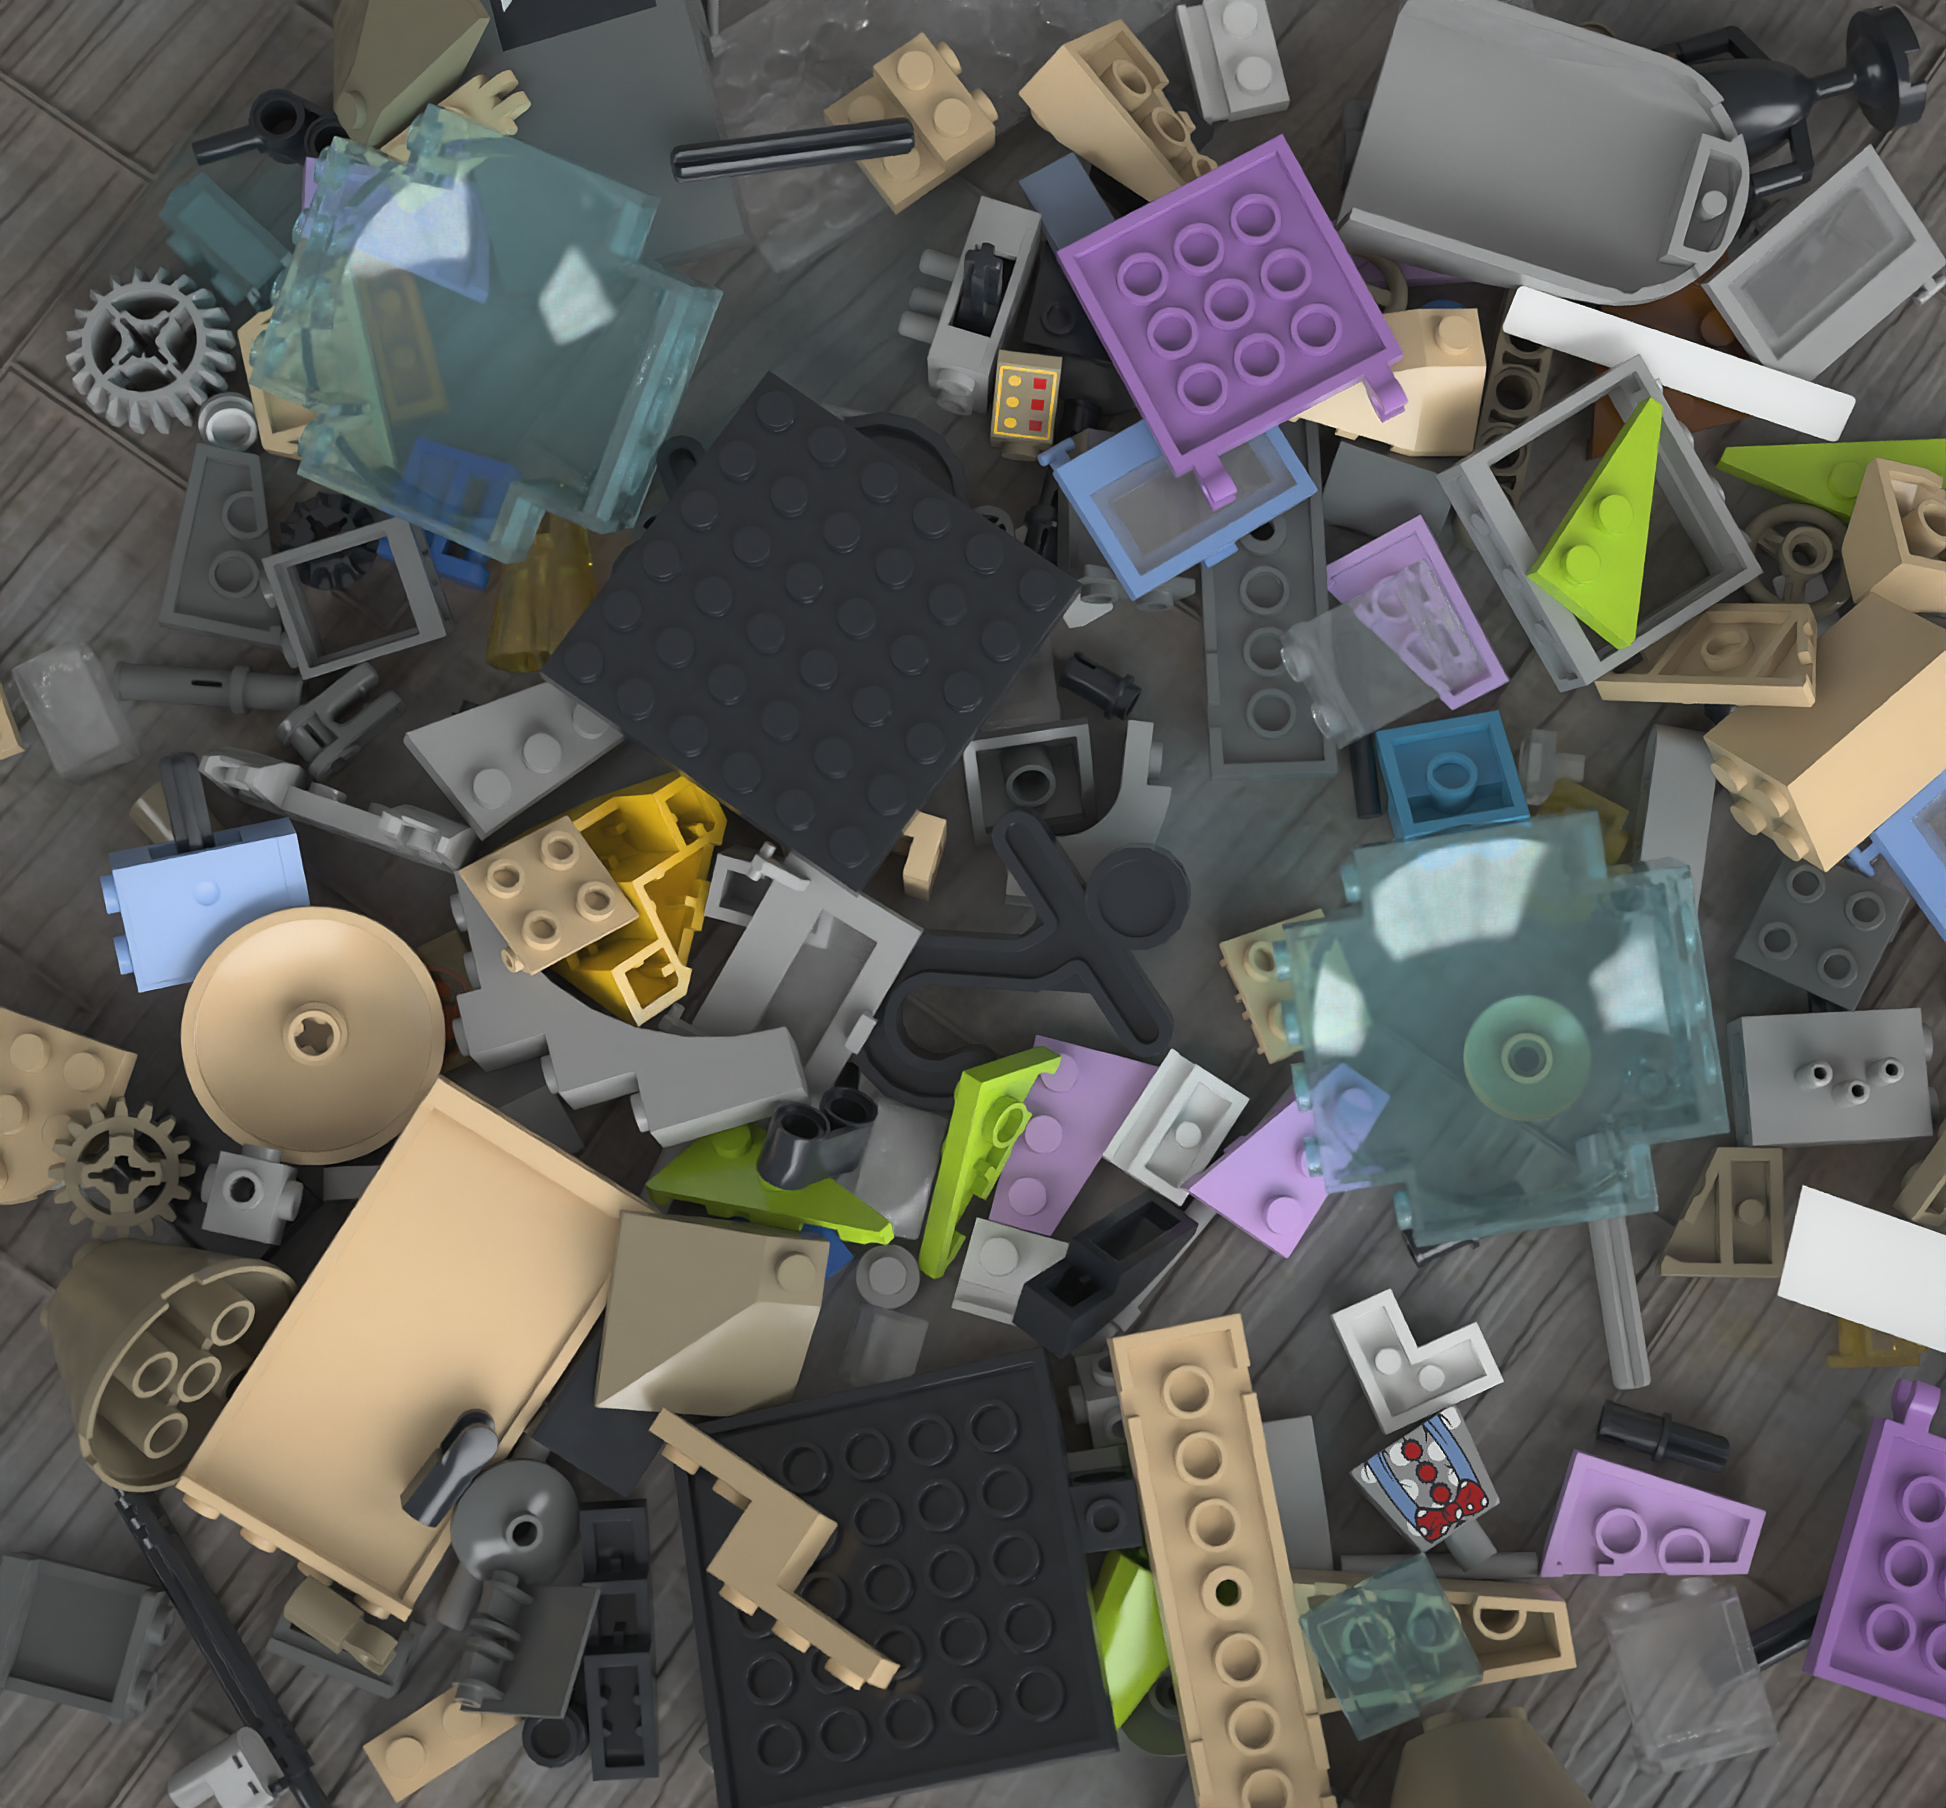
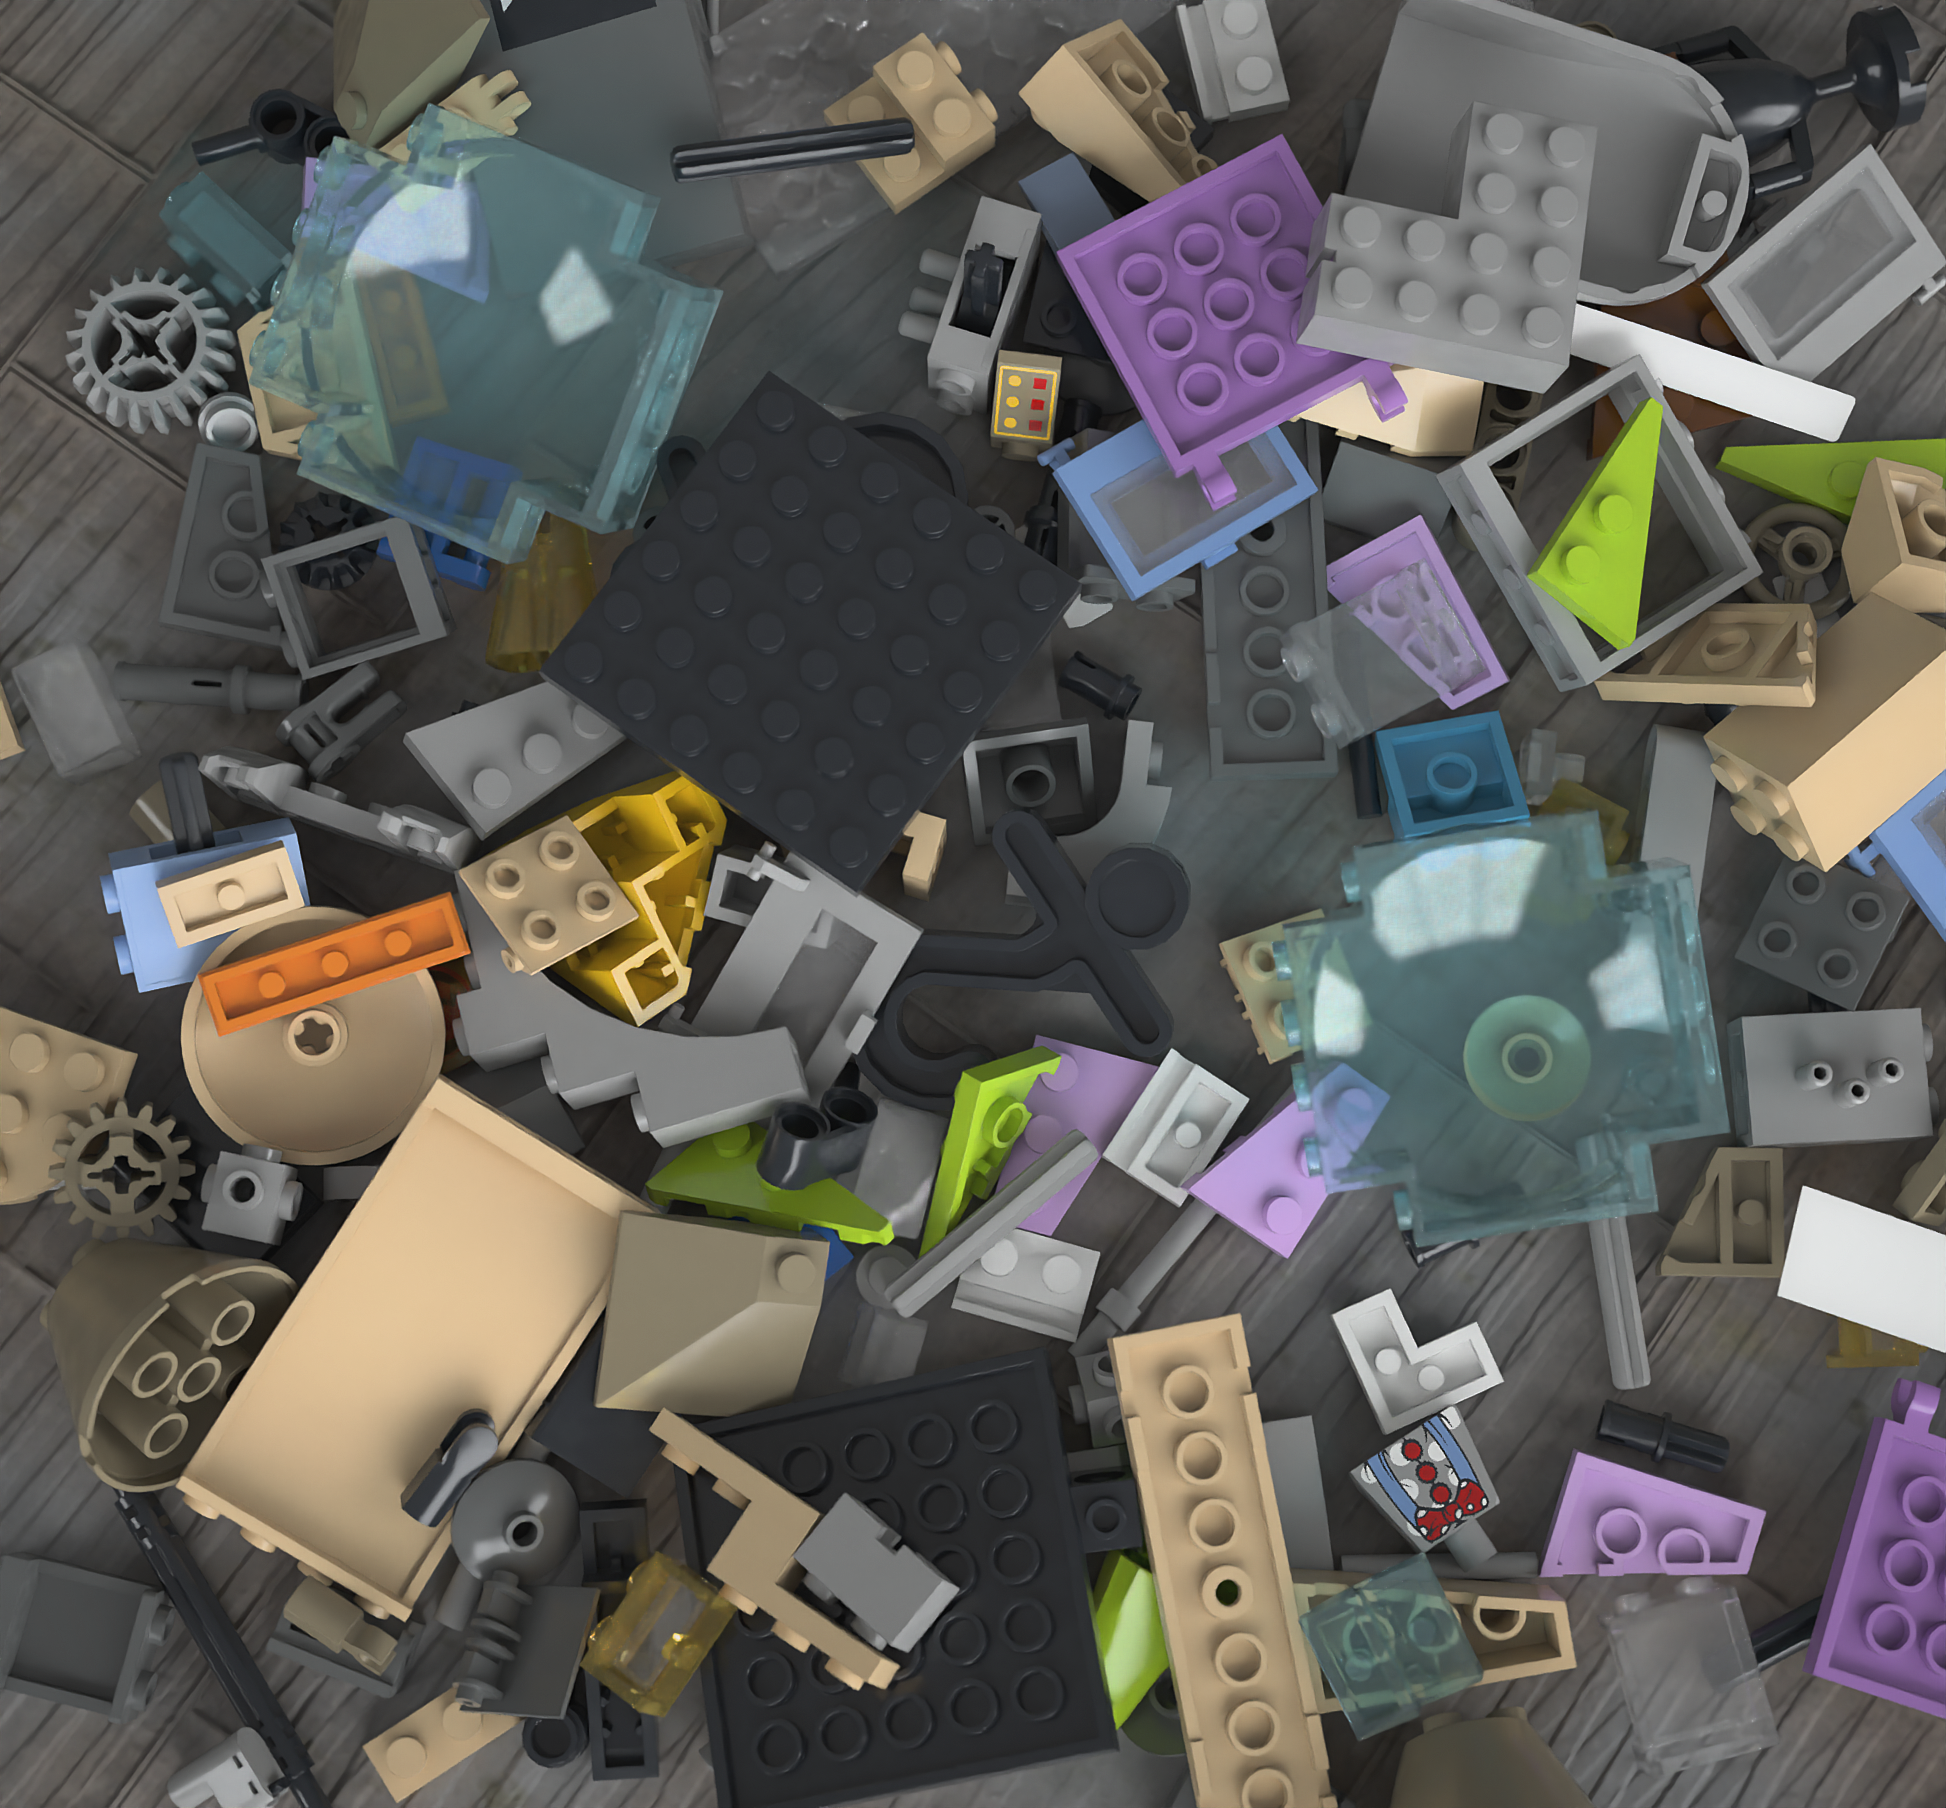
(229, 893): none -> tan plate
(334, 963): none -> orange tile
(657, 1634): none -> clear yellow window
(889, 1590): none -> light grey brick
(990, 1223): none -> light grey axle
(1102, 1272): black slope -> none
(1484, 283): none -> light grey piece

